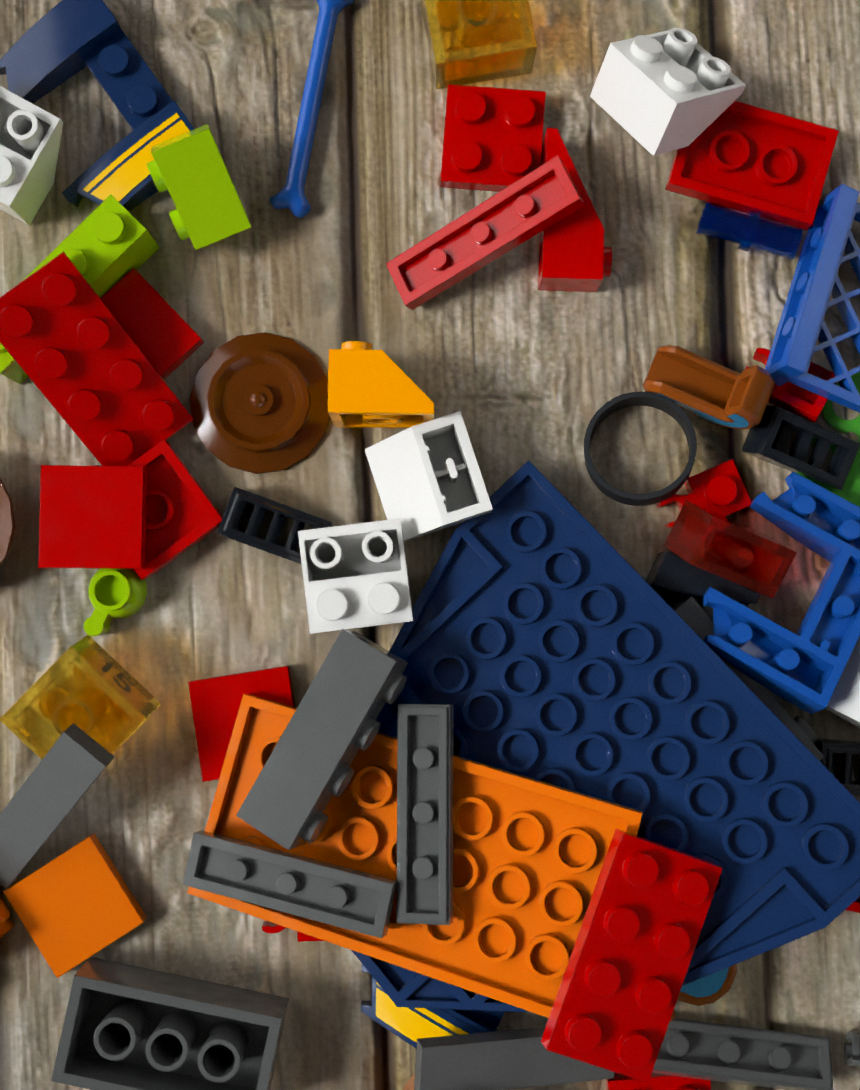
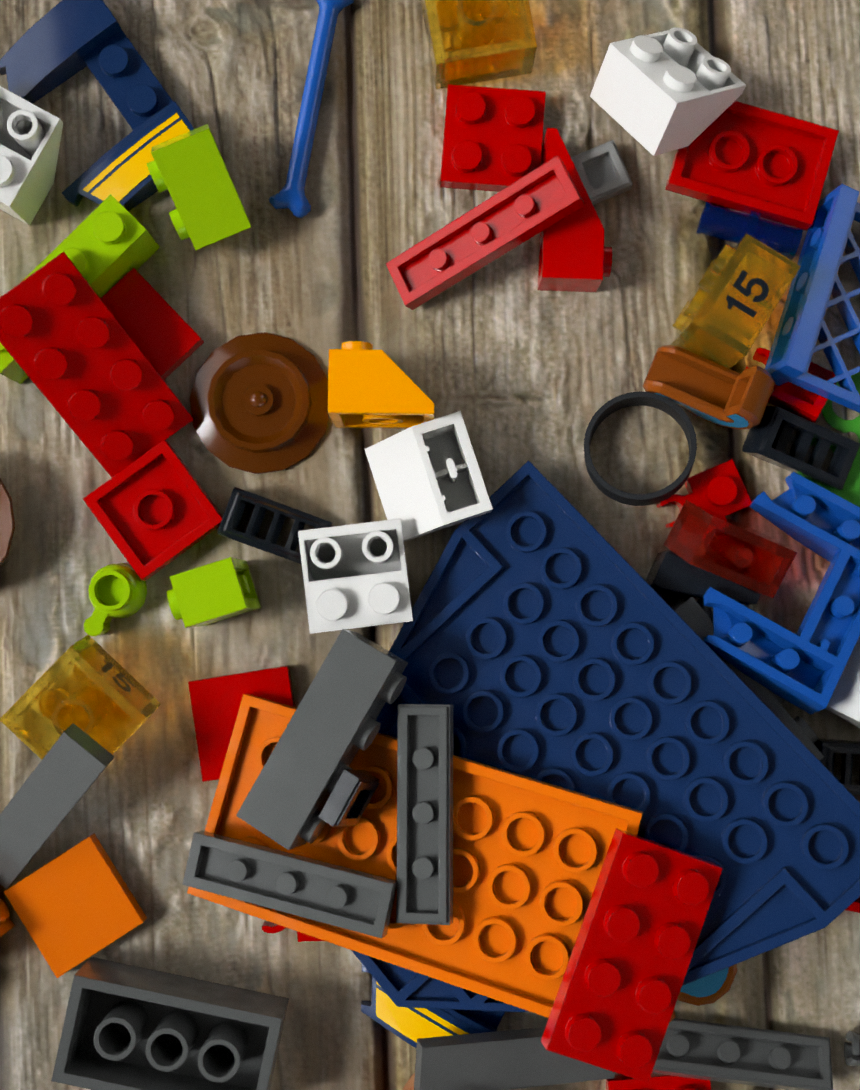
(92, 517): red tile -> none
(213, 593): none -> lime brick
(349, 798): none -> tile
(602, 172): none -> light grey tile
(736, 303): none -> clear yellow brick

